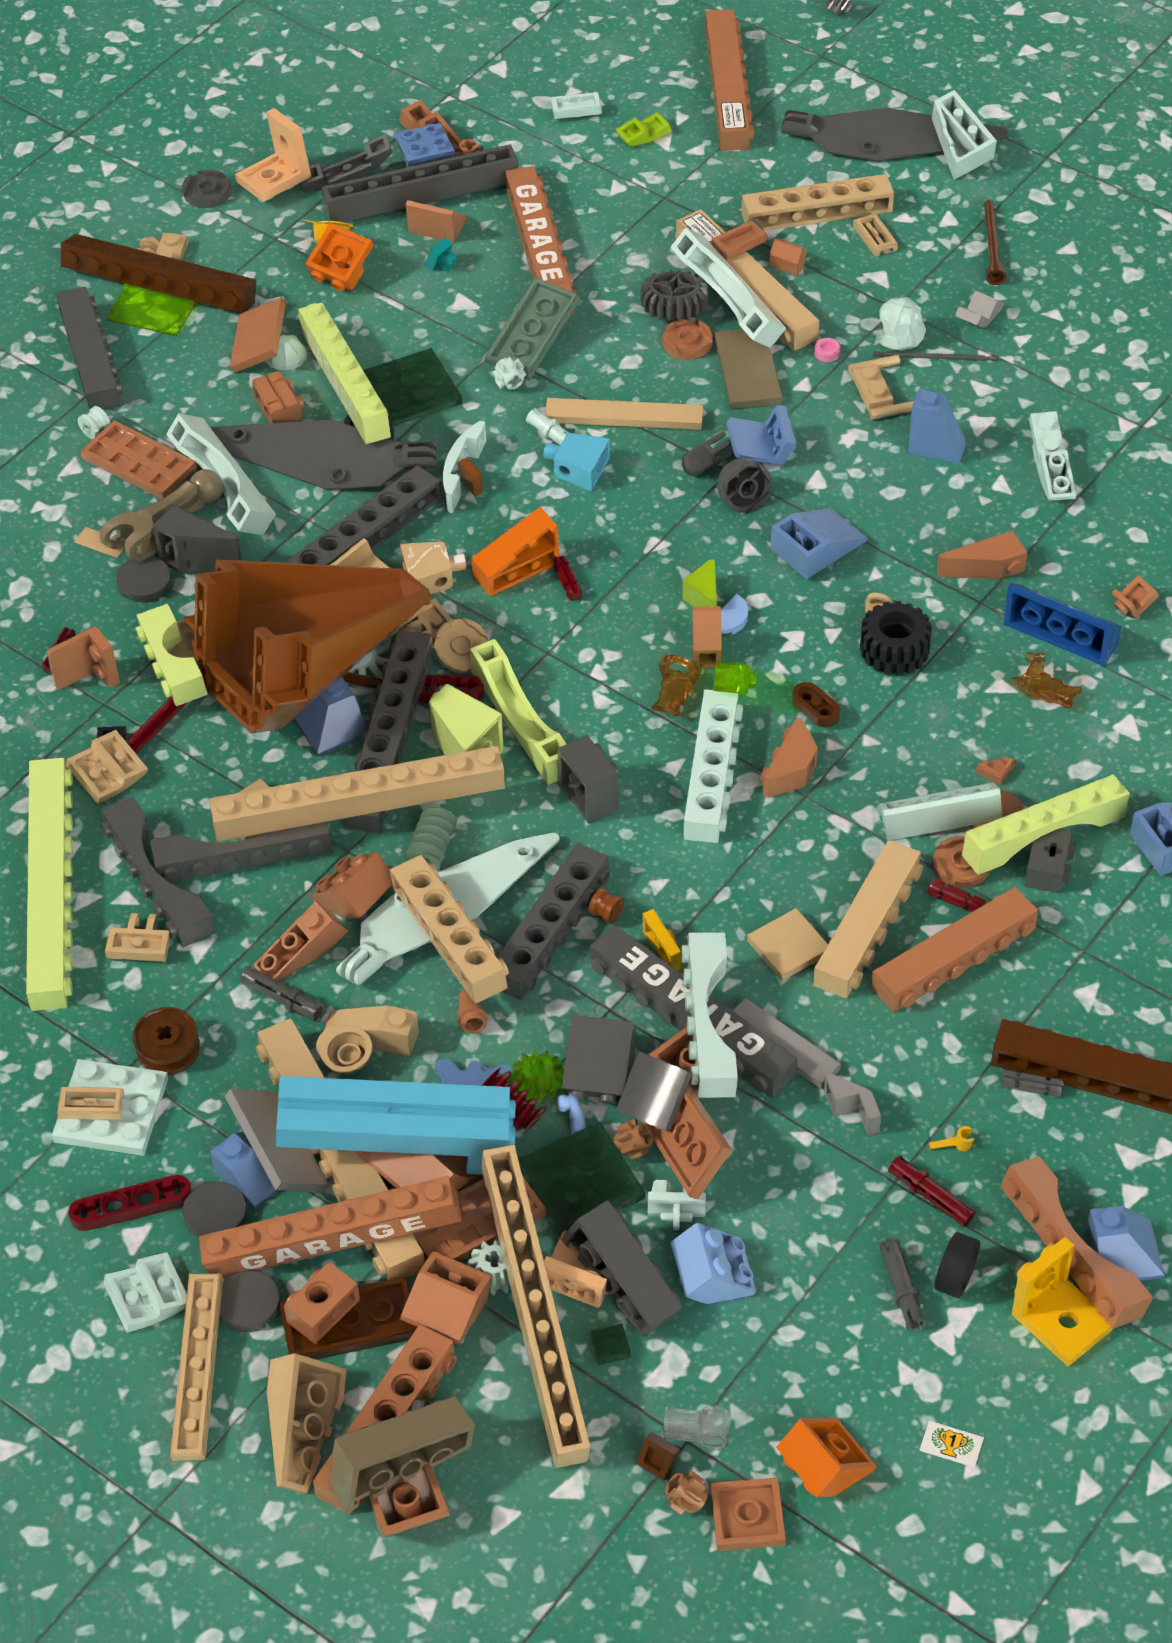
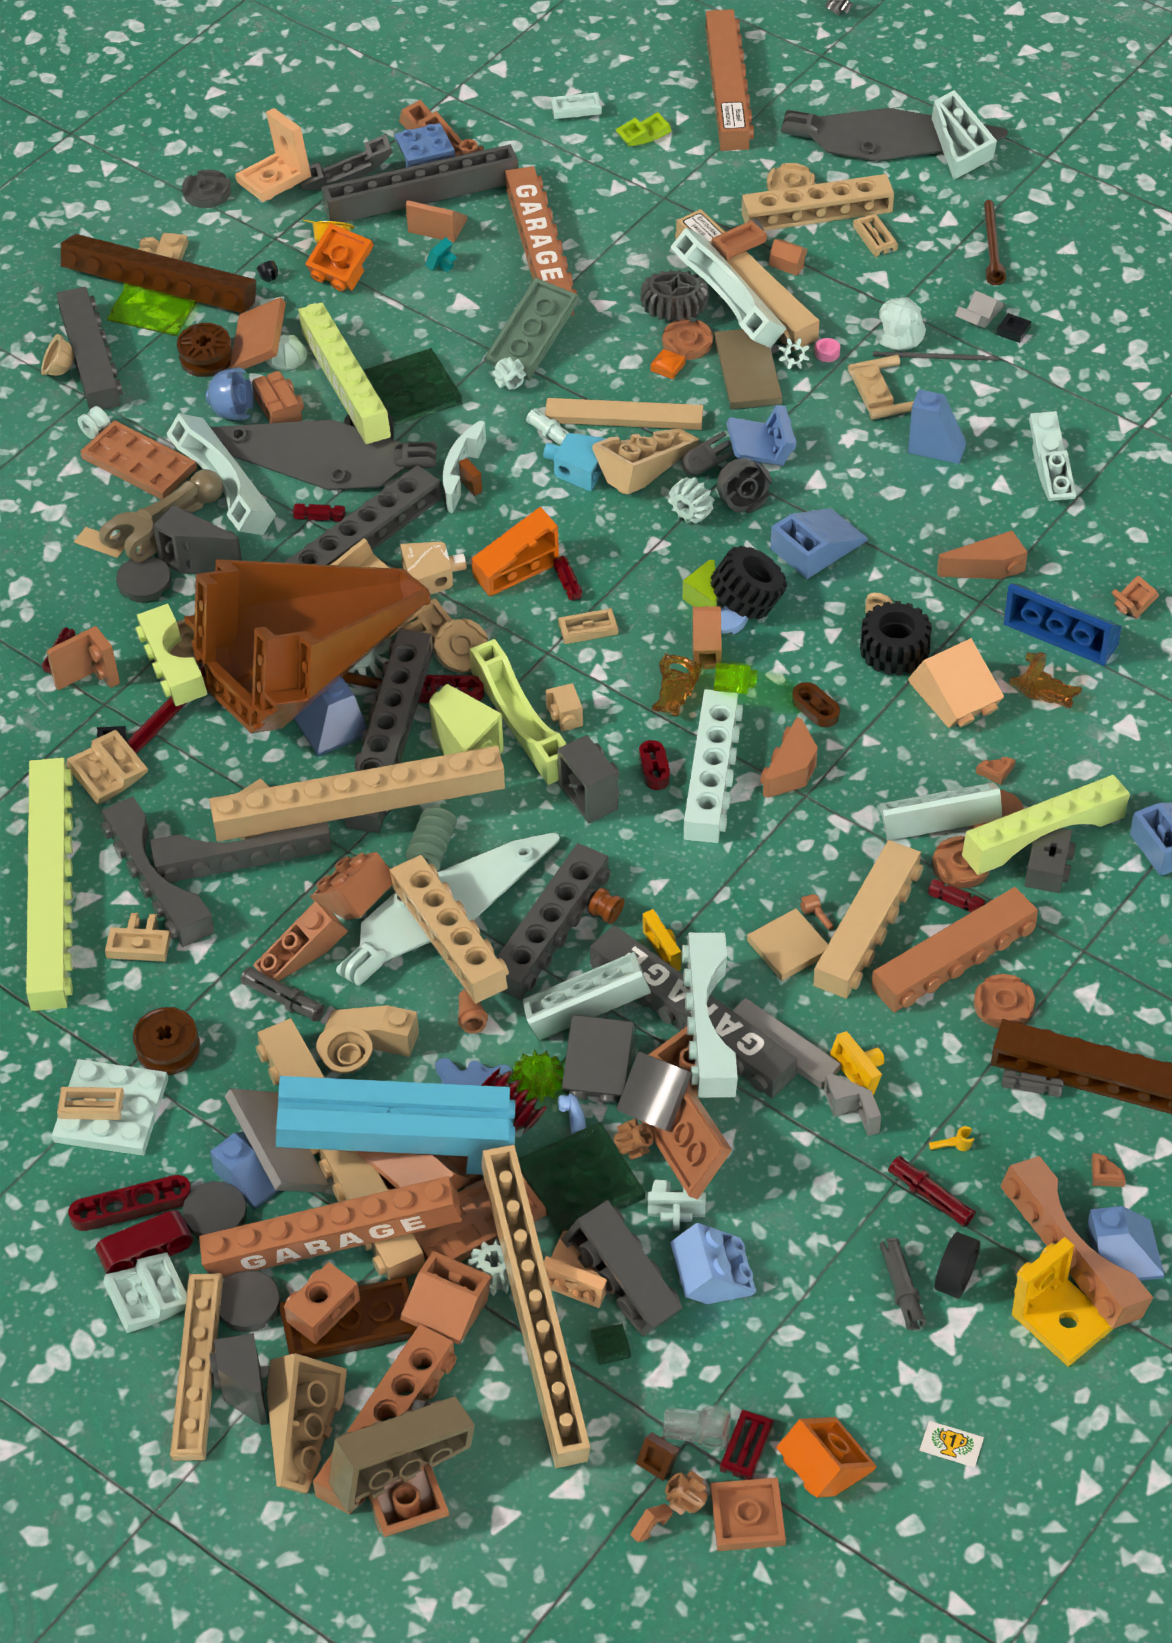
(57, 357): none -> tan piece
(151, 1237): none -> dark red beam
(204, 349): none -> reddish brown wheel
(230, 394): none -> medium blue cylinder
(239, 1376): none -> dark grey slope
(268, 271): none -> black hinge
(319, 512): none -> dark red axle
(565, 706): none -> tan brick
(586, 995): none -> light aqua slope
(589, 629): none -> tan tile
(640, 460): none -> tan wedge
(648, 765): none -> dark red beam
(649, 1519): none -> nougat tile
(668, 364): none -> orange tile
(691, 500): none -> light aqua gear
(738, 1468): none -> dark red tile
(748, 582): none -> black tyre
(789, 176): none -> tan tile
(801, 355): none -> light aqua gear
(812, 904): none -> nougat hand
(857, 1064): none -> yellow tile
(957, 684): none -> light nougat slope
(1003, 998): none -> nougat tile
(1013, 328): none -> black tile
(1105, 1172): none -> nougat tile

